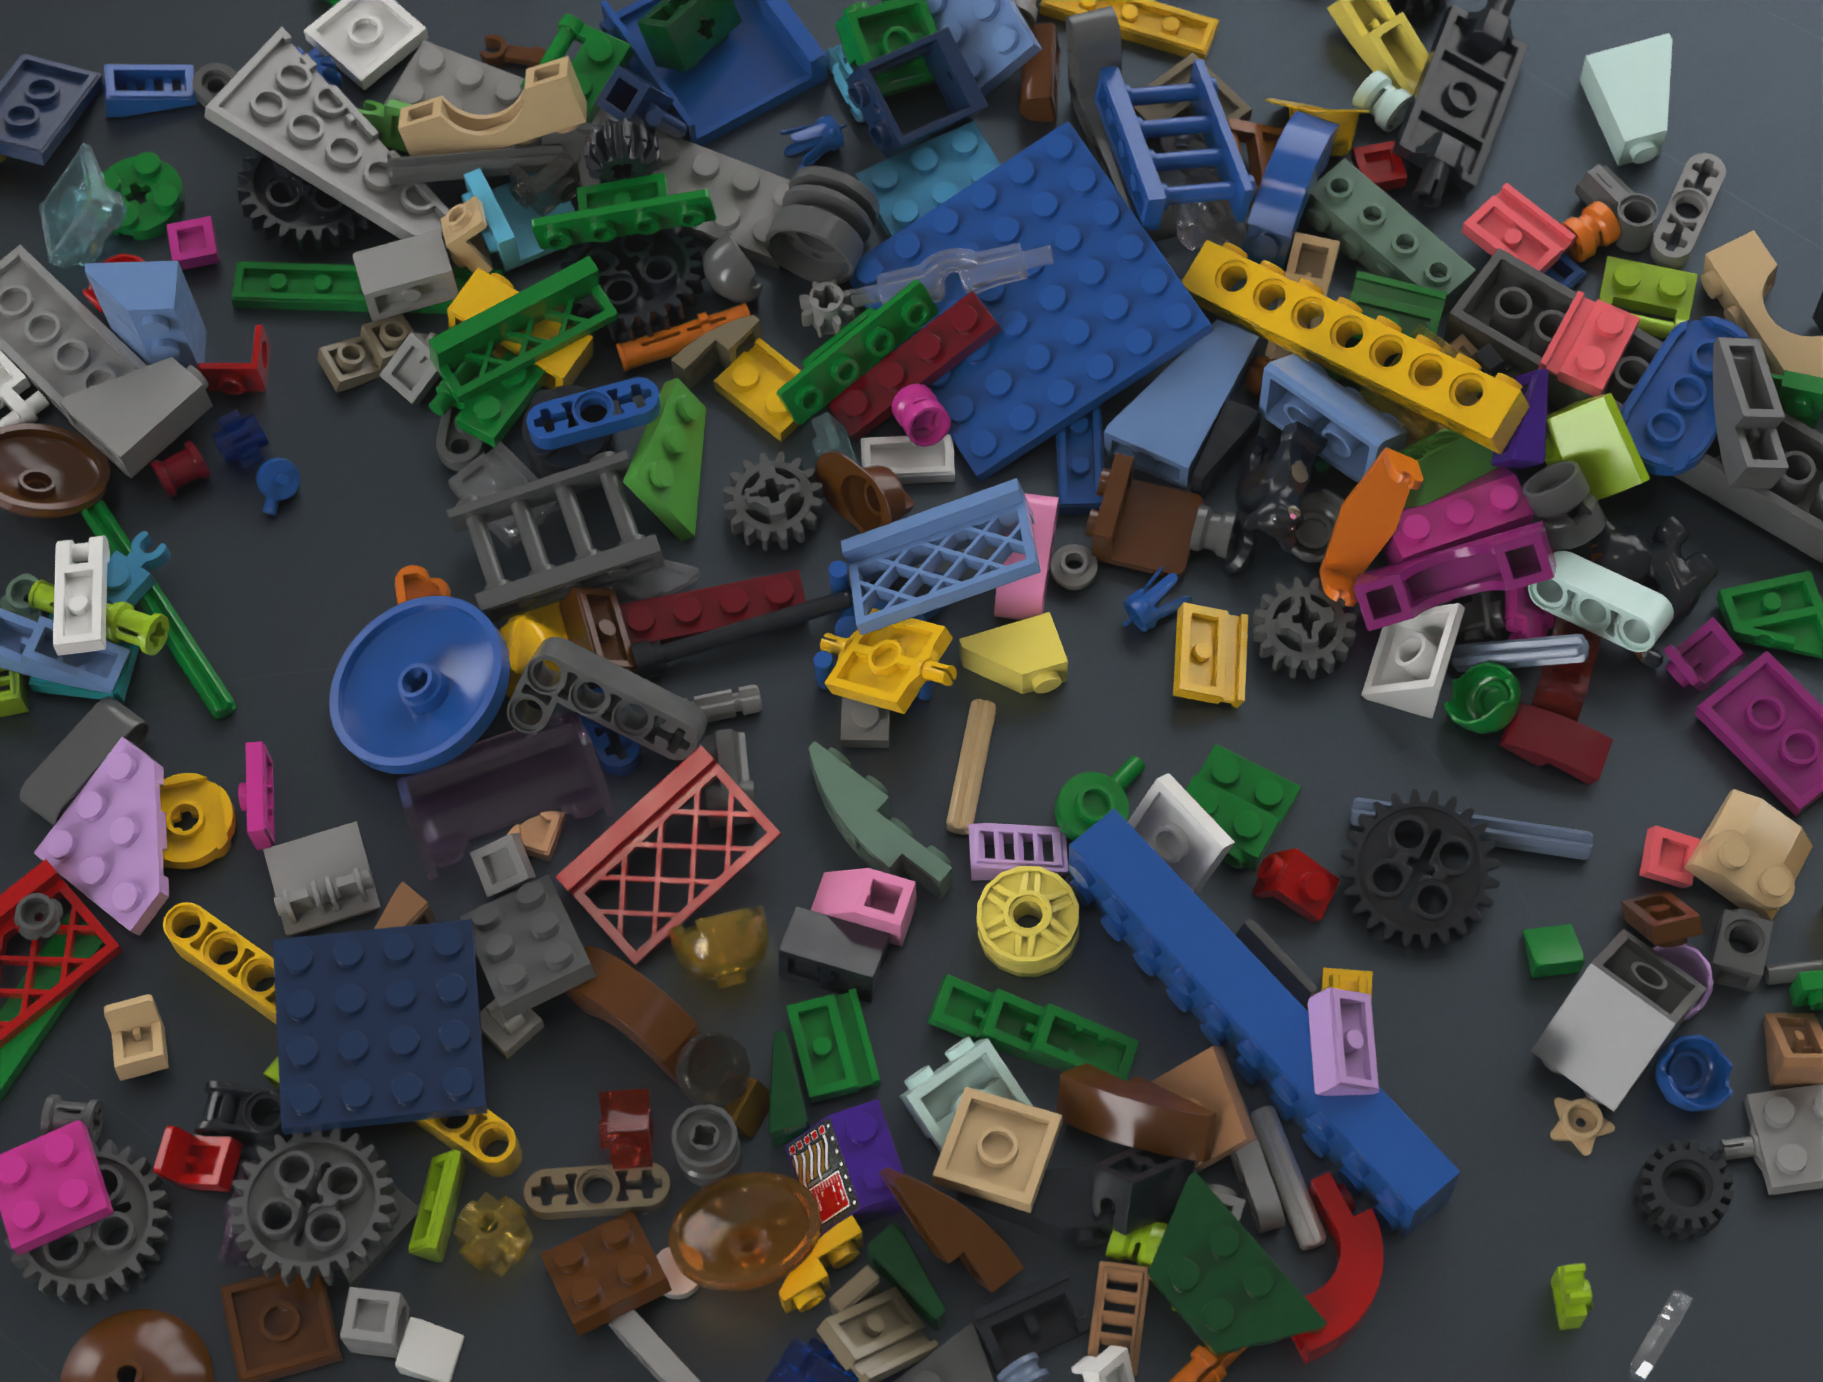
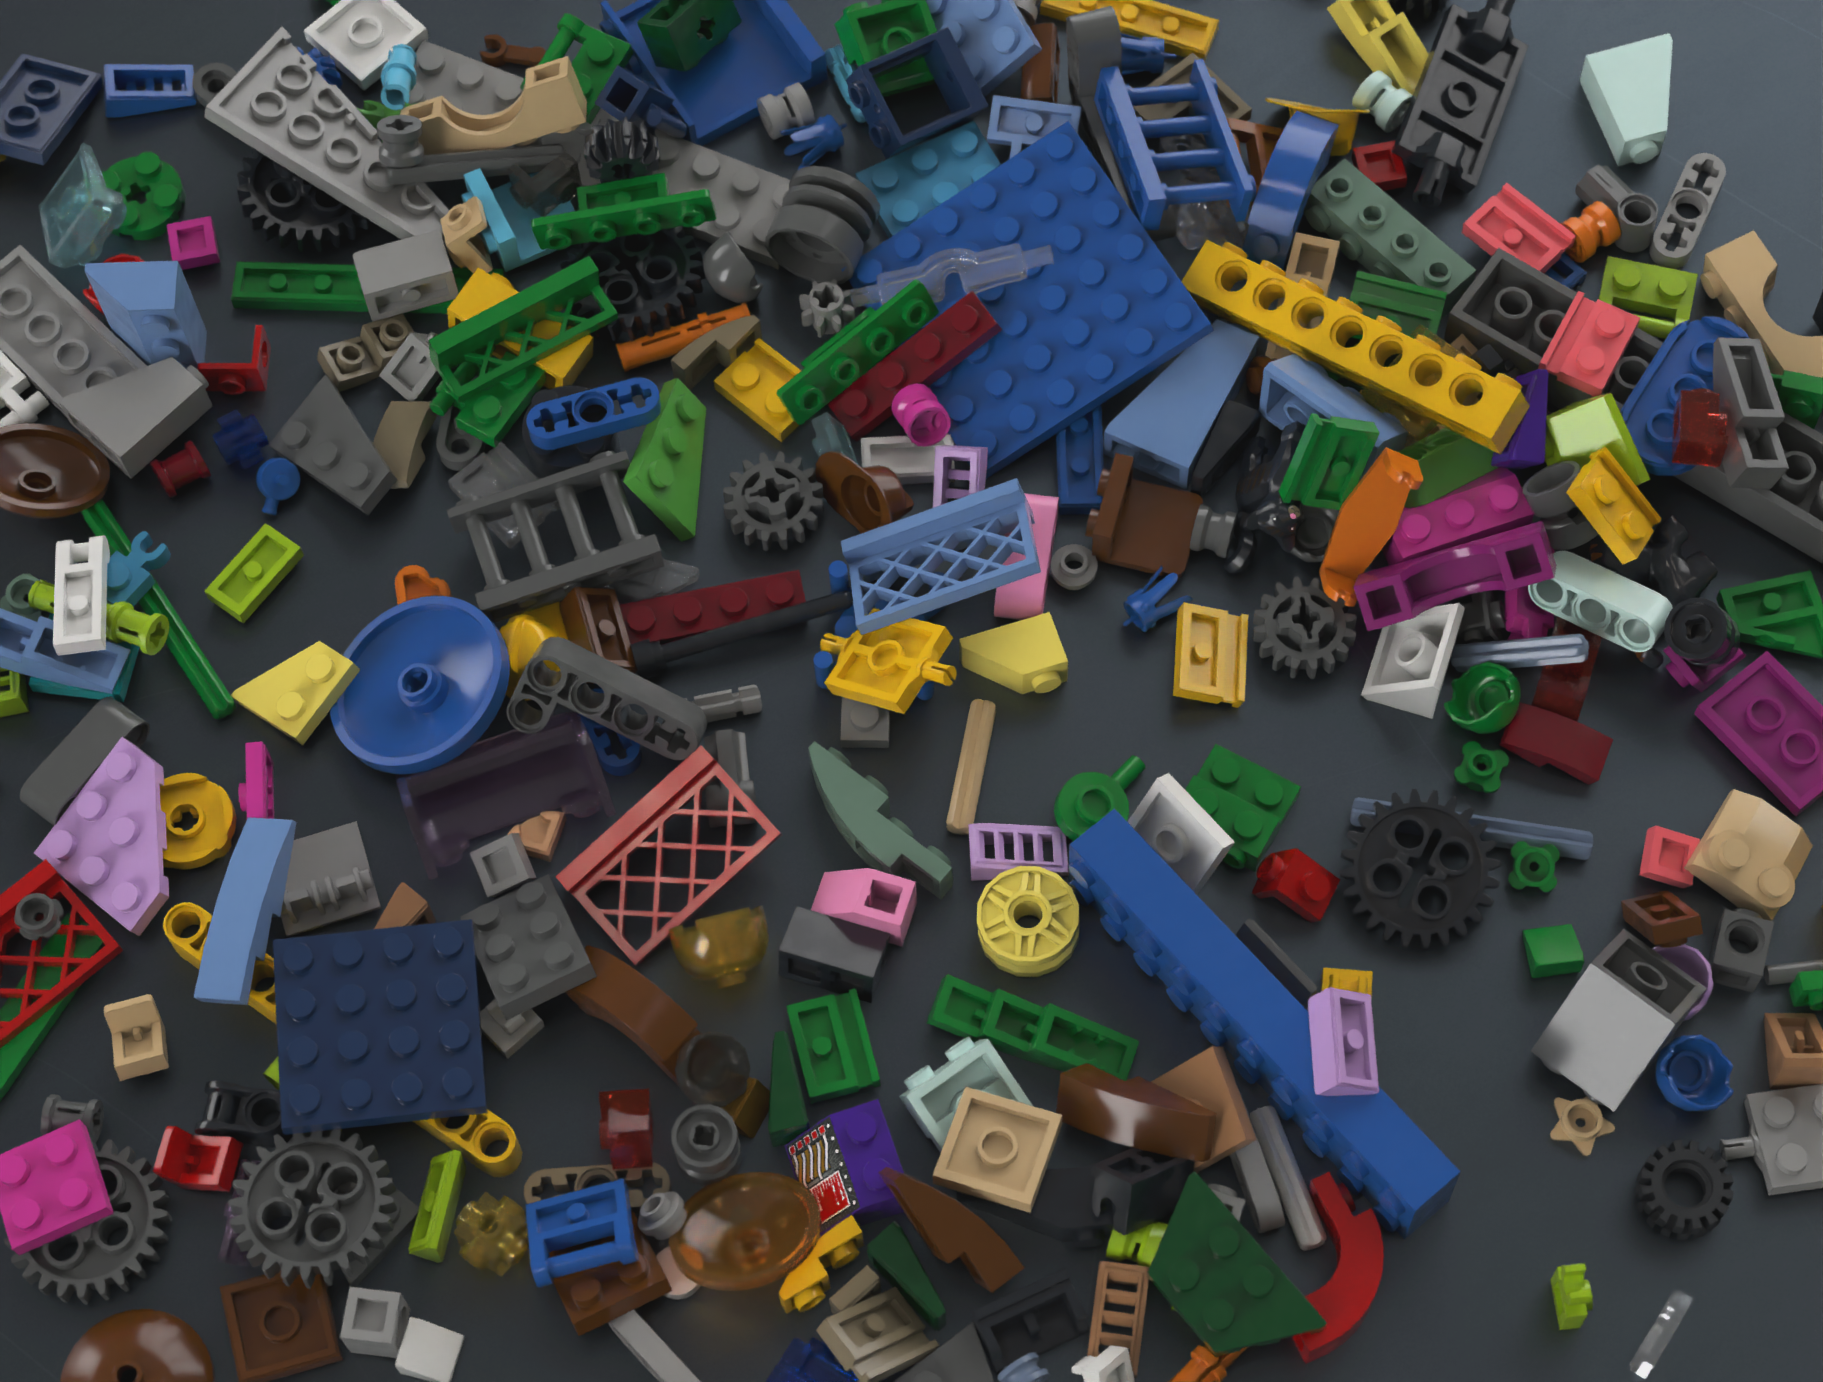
(244, 909): none -> medium blue slope
(254, 573): none -> lime plate
(299, 690): none -> light yellow wing
(334, 449): none -> dark grey wing
(398, 77): none -> medium azure pin
(400, 141): none -> dark grey wheel
(401, 438): none -> dark tan slope
(577, 1220): none -> blue plate
(662, 1215): none -> light grey plate
(785, 110): none -> light grey wheel
(943, 473): none -> lavender slope
(1025, 121): none -> medium blue hinge
(1143, 54): none -> blue piece
(1328, 461): none -> green plate
(1478, 780): none -> green plate
(1523, 876): none -> green plate
(1614, 505): none -> yellow plate
(1699, 429): none -> clear red brick
(1702, 633): none -> black wheel

